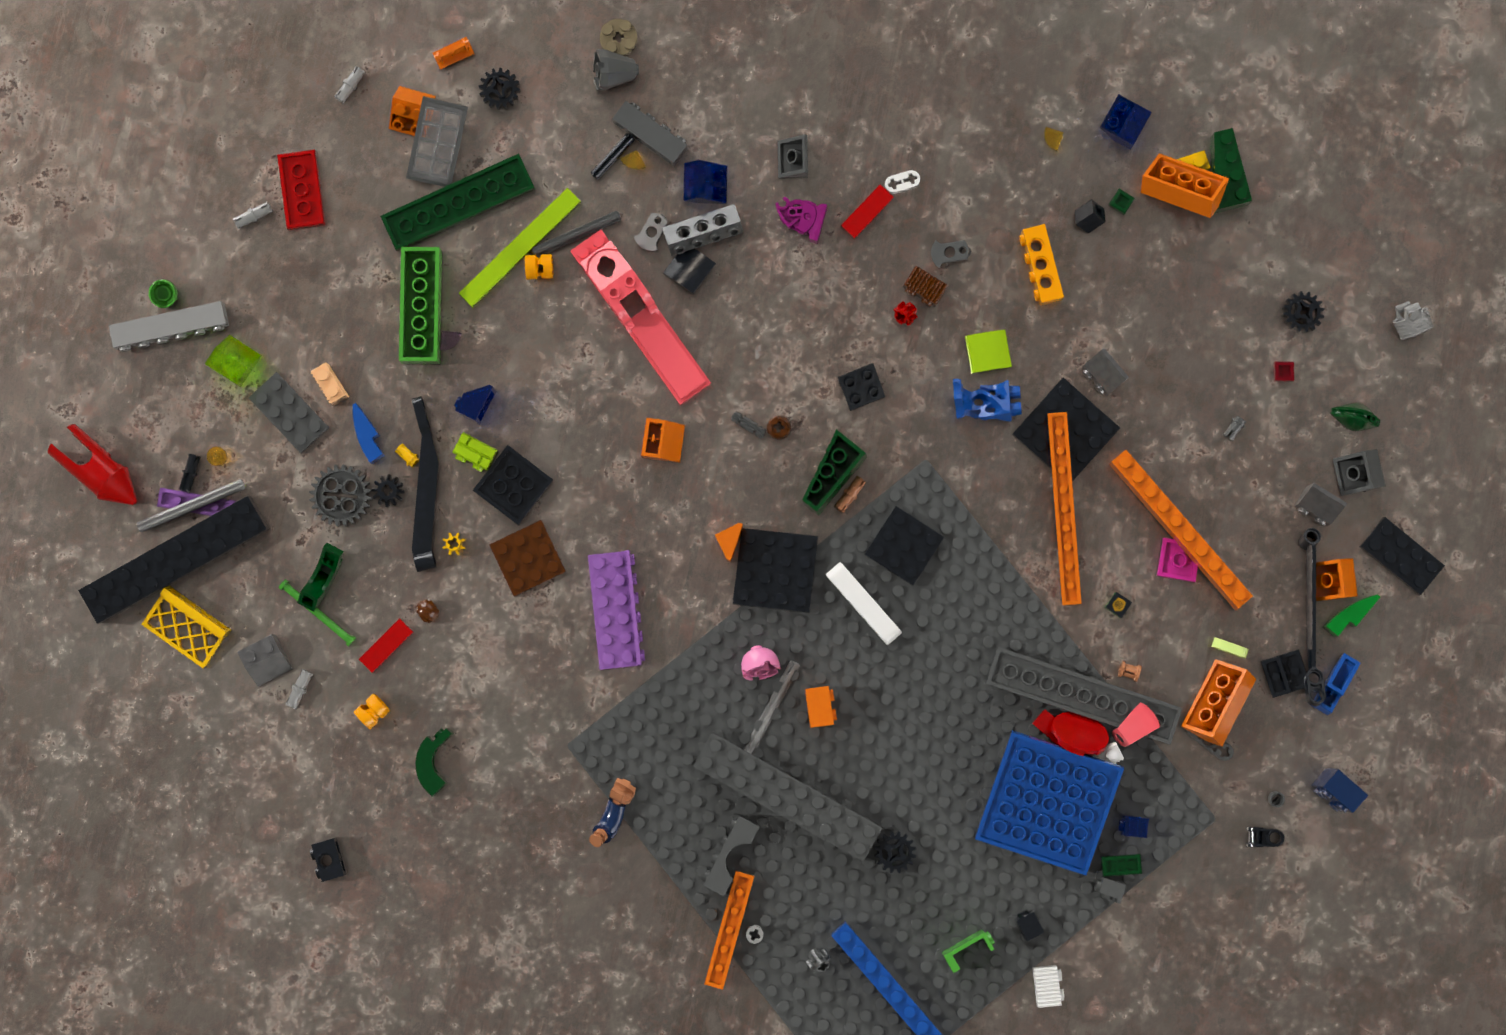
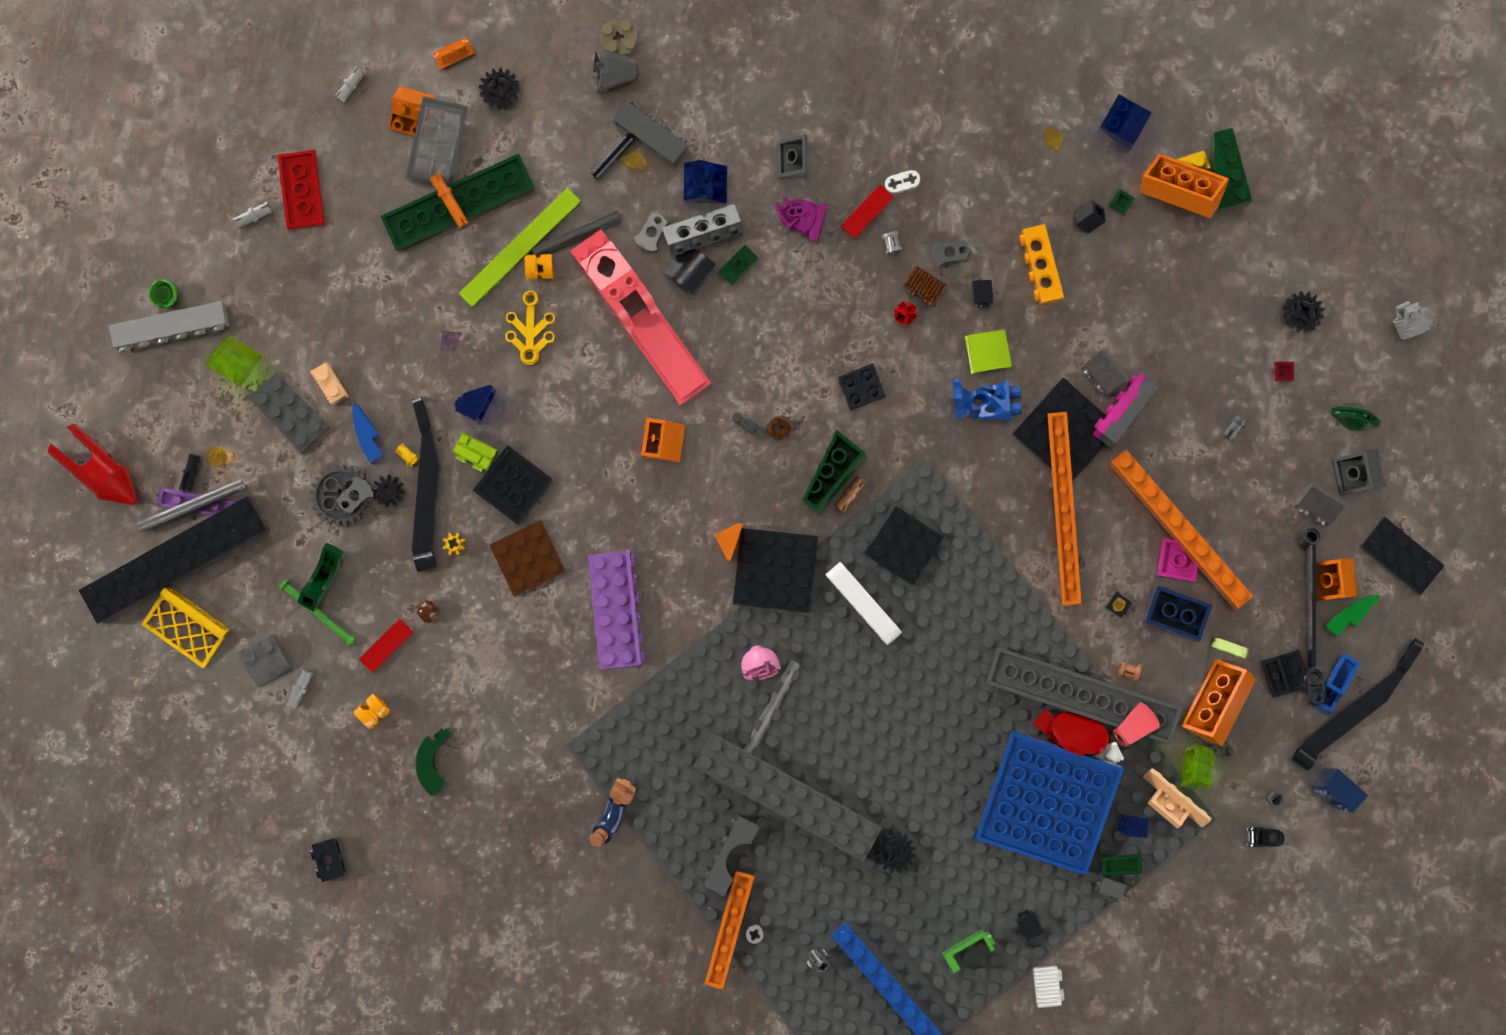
(358, 486): none -> dark grey piece
(420, 305): bright green brick -> none
(445, 193): none -> orange pin
(530, 331): none -> yellow plant
(738, 265): none -> dark green plate
(819, 706): orange brick -> none
(892, 242): none -> light grey bush
(982, 293): none -> black brick
(1125, 410): none -> piece
(1172, 803): none -> light nougat bracket
(1177, 613): none -> dark blue brick
(1197, 768): none -> clear neon green slope
(1356, 712): none -> black piece

